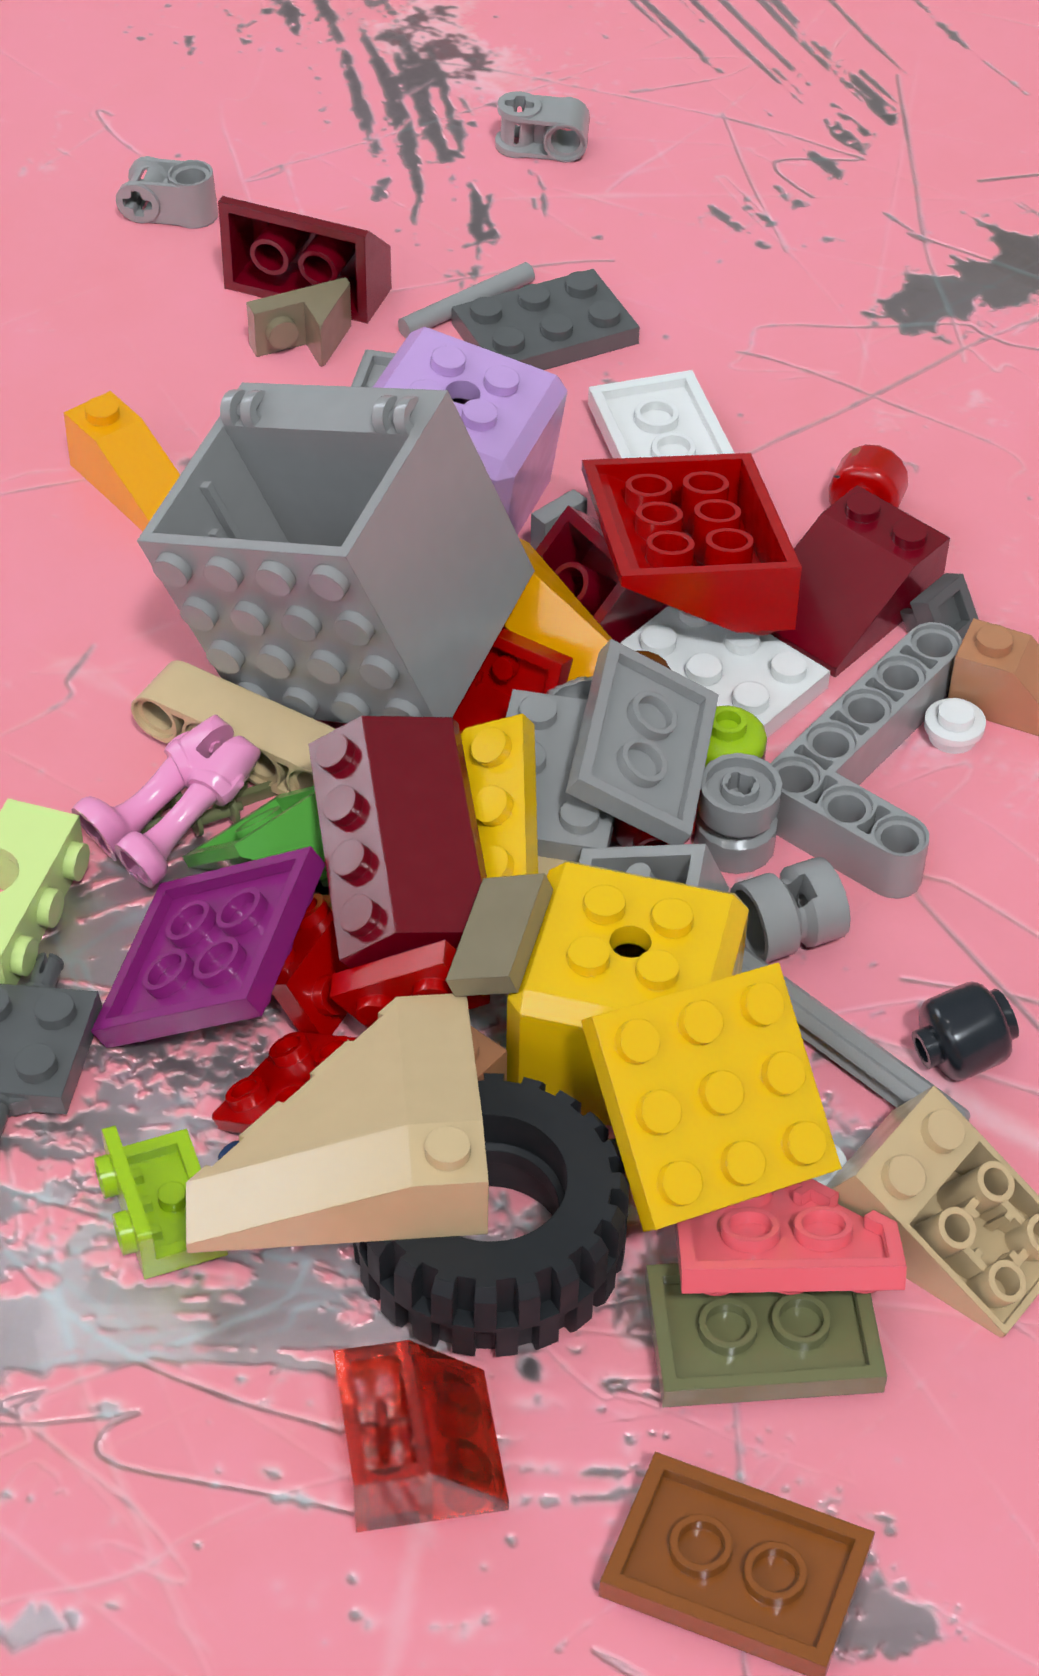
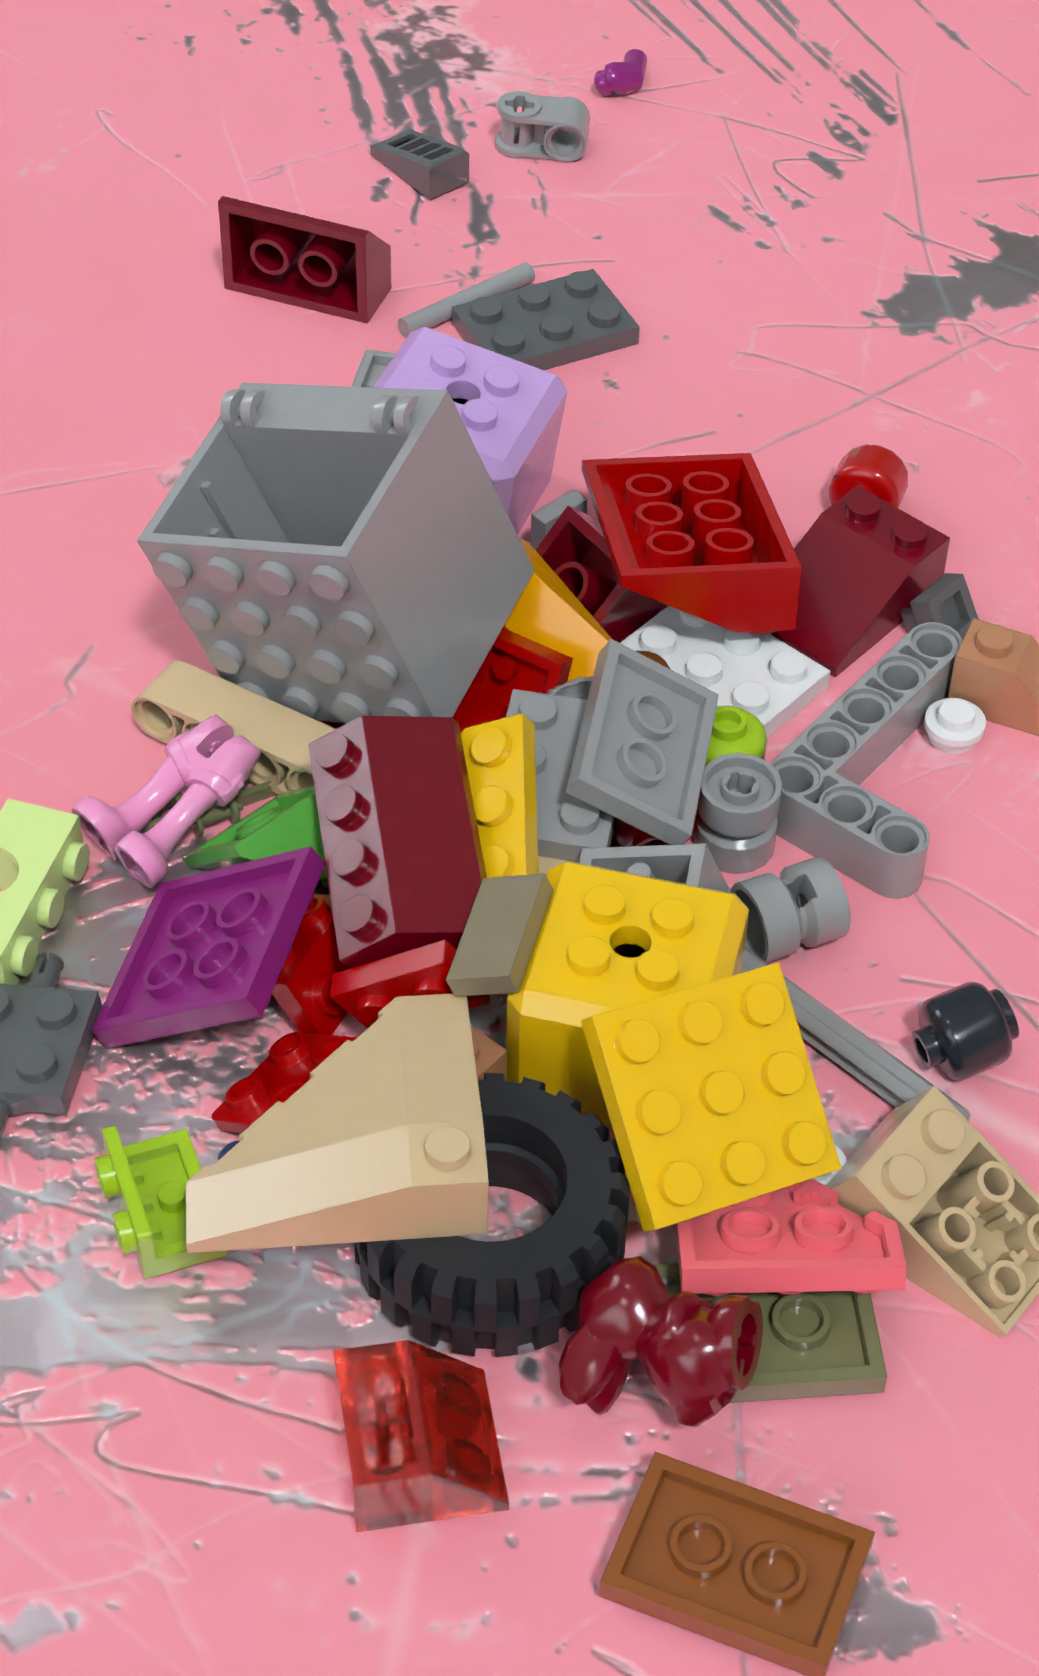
(119, 456): light orange slope -> none
(176, 193): light grey piece -> none
(305, 316): dark tan slope -> none
(424, 162): none -> dark grey slope
(623, 76): none -> magenta arm
(657, 417): white plate -> none
(688, 1347): none -> dark red animal

